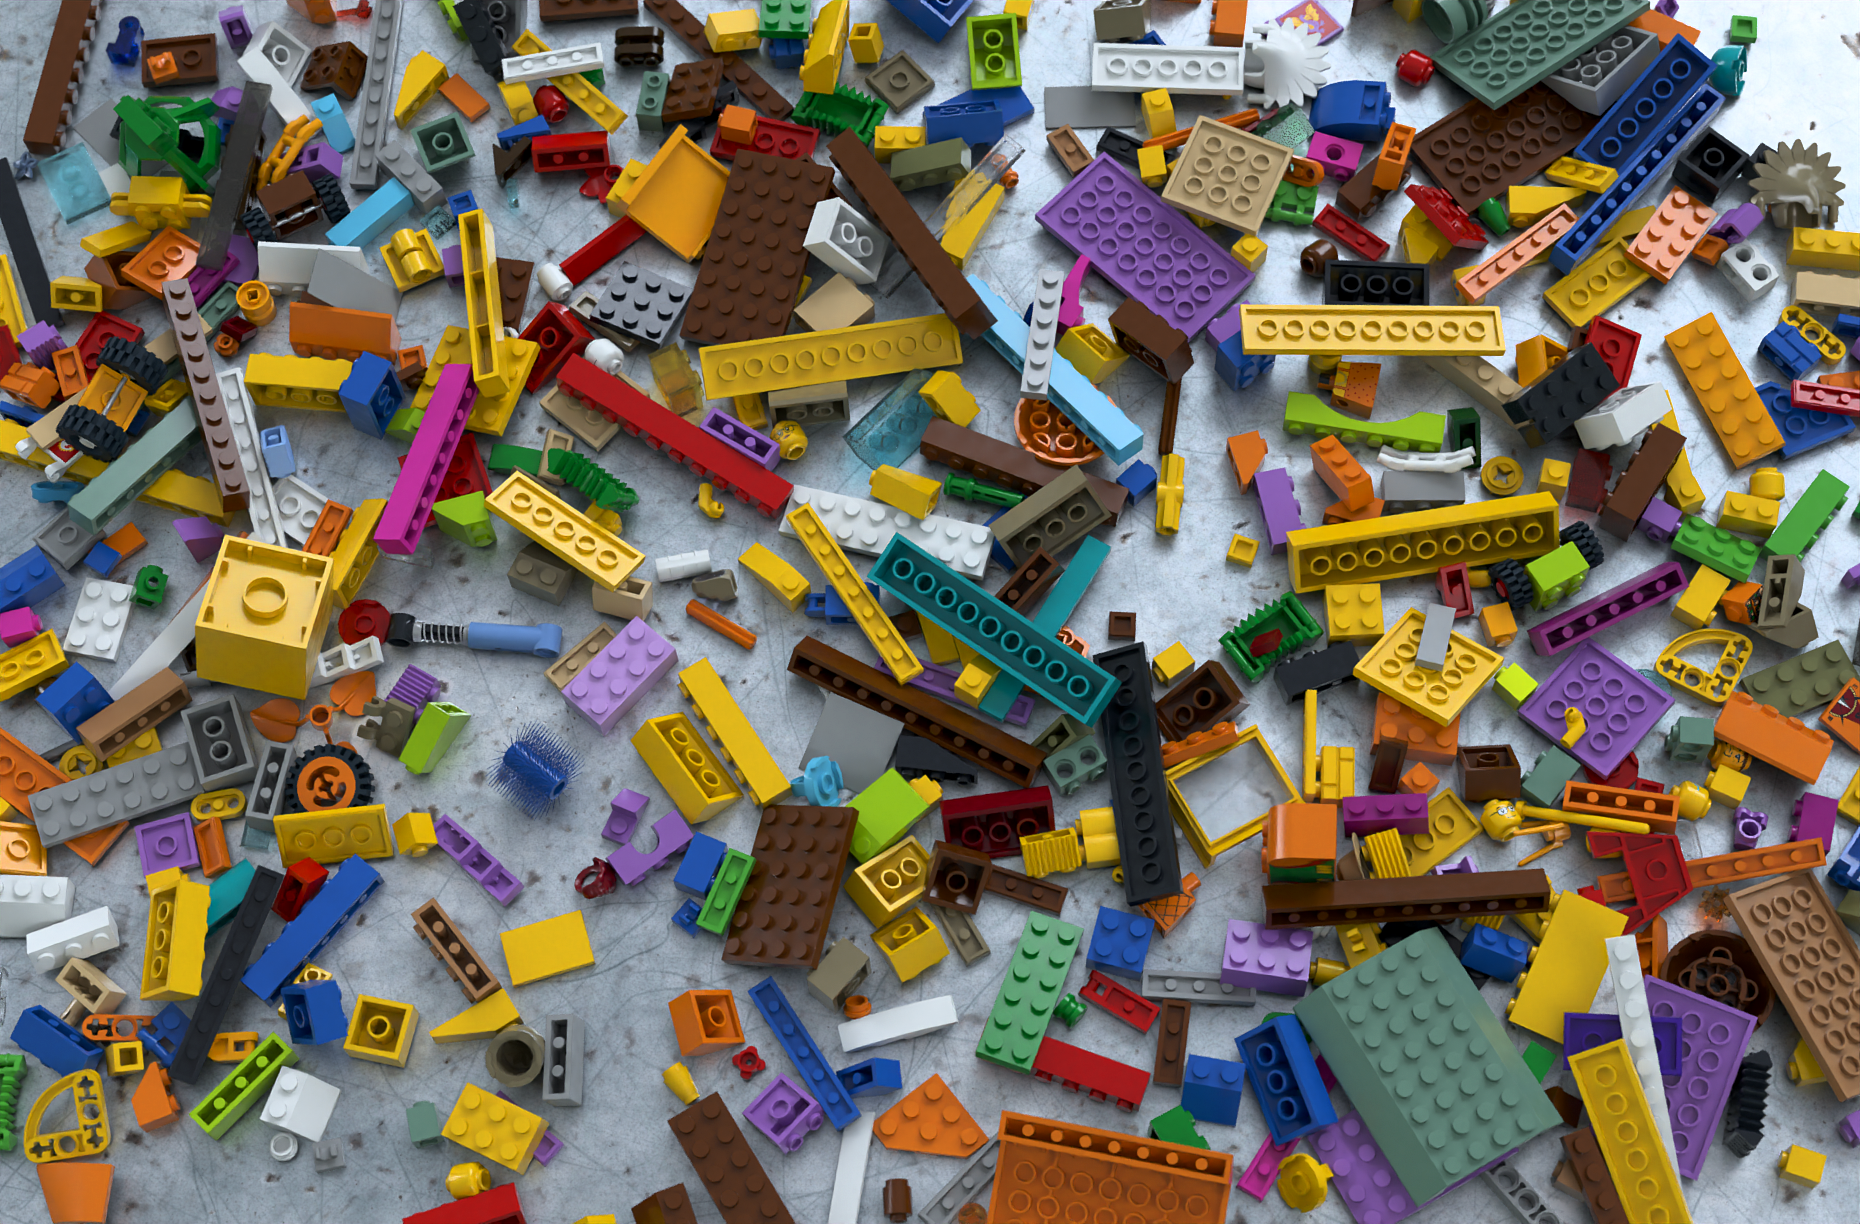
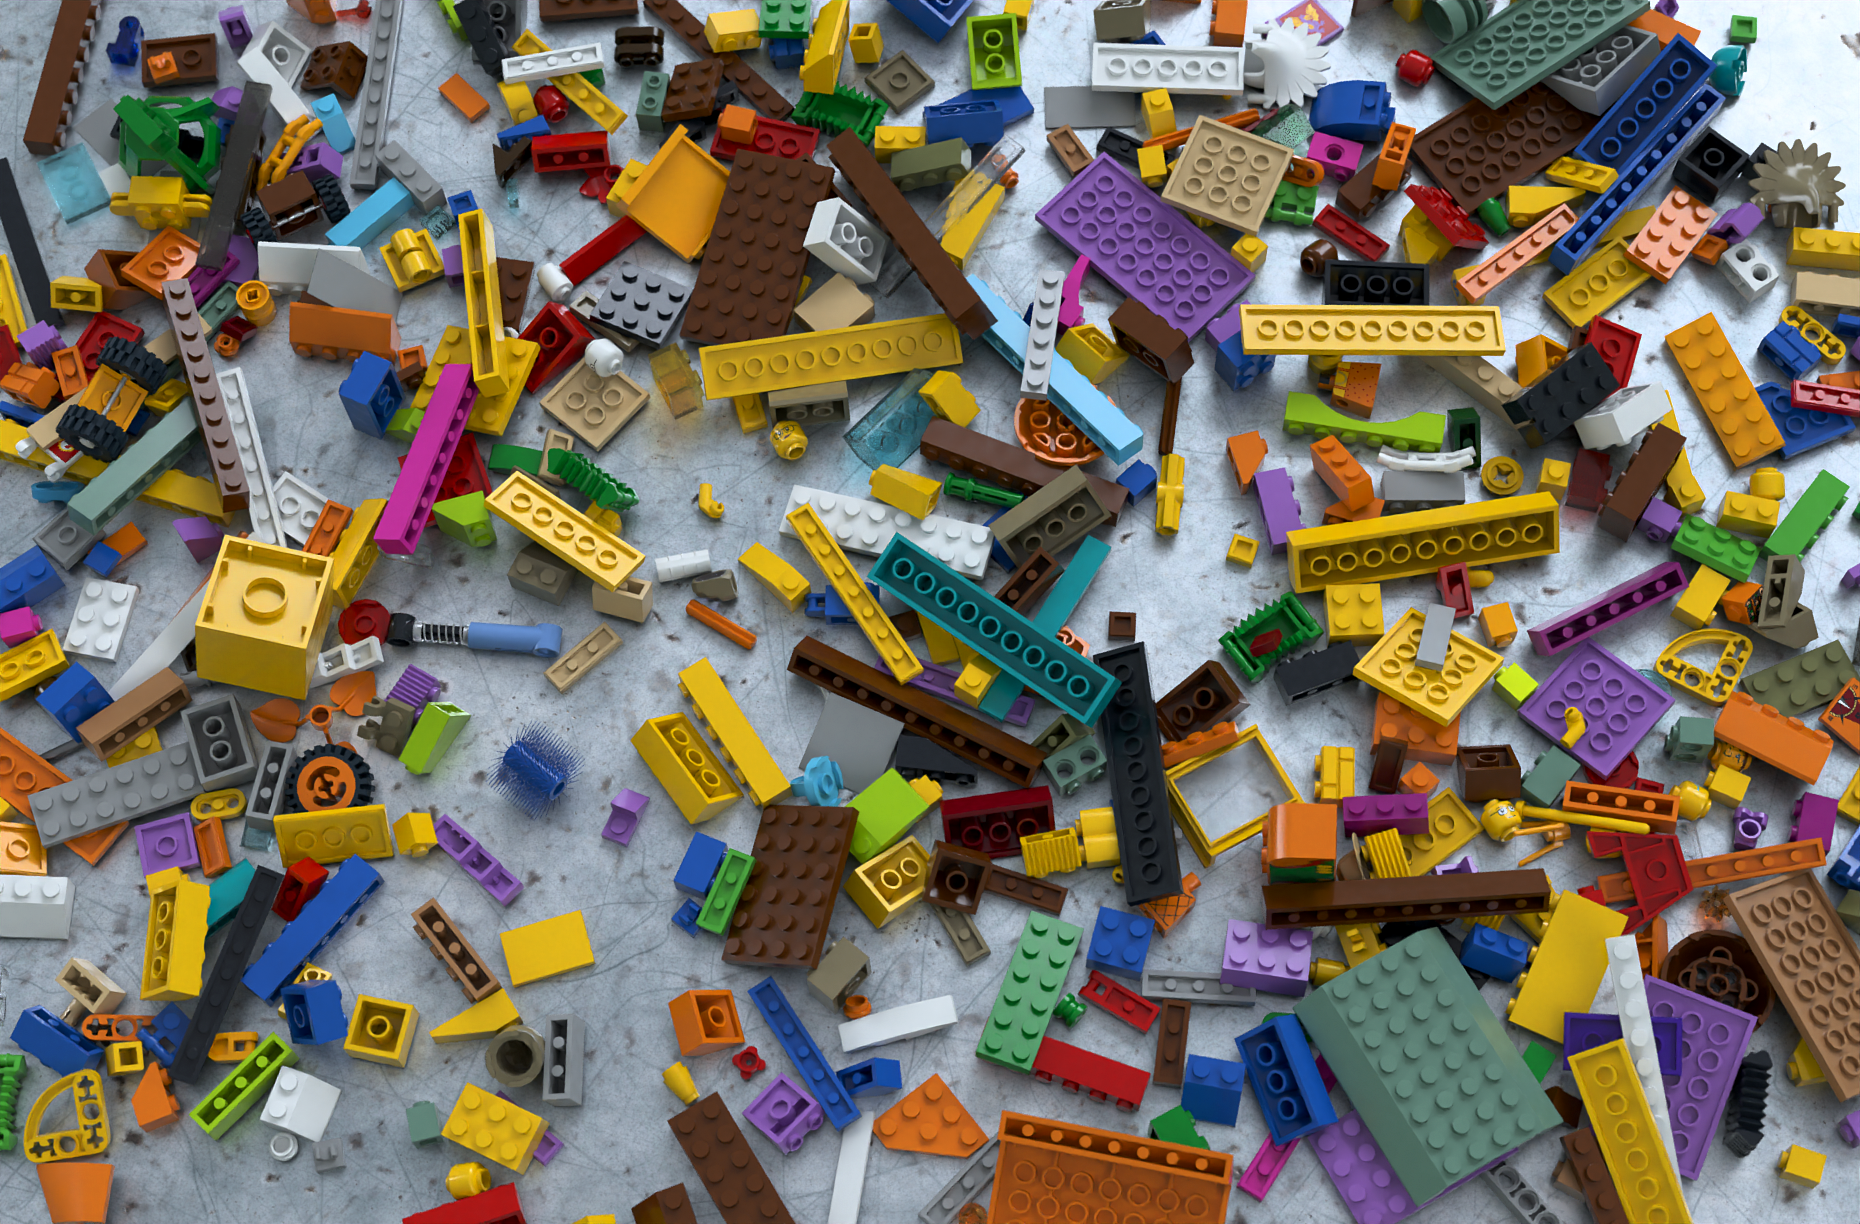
(25, 165): sand blue plant -> none
(69, 762): yellow gear -> none
(73, 938): white brick -> none
(115, 239): yellow tile -> none
(145, 594): green brick -> none
(277, 452): light blue brick -> none
(296, 381): yellow brick -> none
(419, 85): yellow slope -> none
(442, 142): sand green slope -> none
(603, 883): dark red piece -> none
(620, 676): lavender brick -> none
(671, 836): medium lavender arch -> none
(674, 436): red brick -> none
(742, 438): medium lavender brick -> none
(897, 1200): reddish brown brick -> none
(910, 944): yellow slope -> none
(1172, 665): yellow brick -> none
(1303, 1181): yellow tile -> none
(1309, 746): yellow tile -> none
(1553, 574): brick -> none

